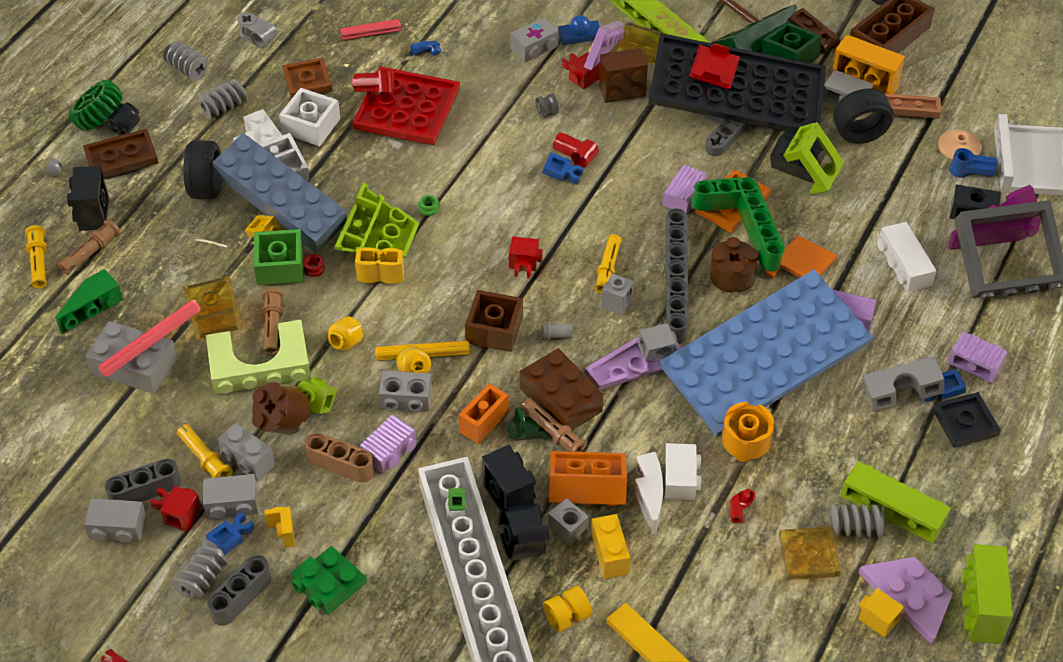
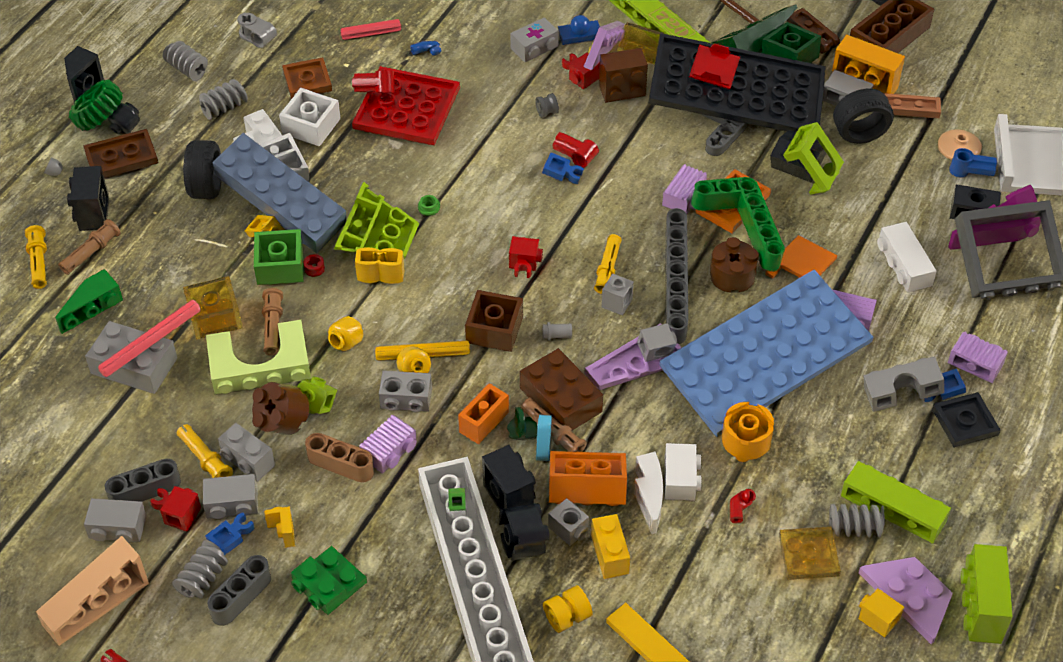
(82, 71): none -> black slope
(94, 591): none -> light nougat wedge
(543, 437): none -> medium azure beam

